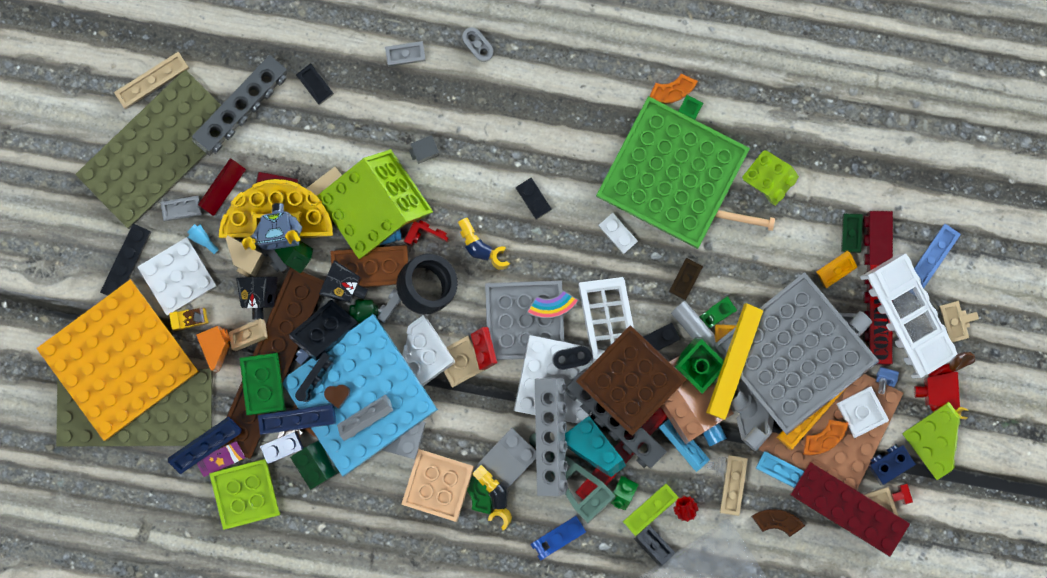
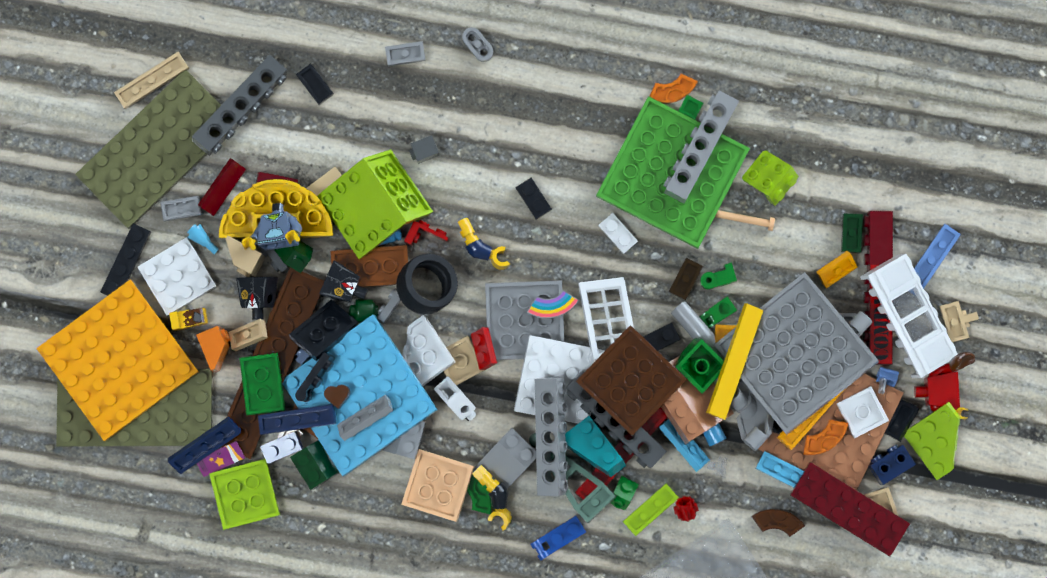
(455, 399): none -> white torso
(571, 358): black plate -> none
(654, 545): black plate -> none
(714, 280): none -> green leg
(726, 105): none -> light grey brick
(733, 485): tan plate -> none
(901, 420): none -> black tile
(903, 494): red tile -> none

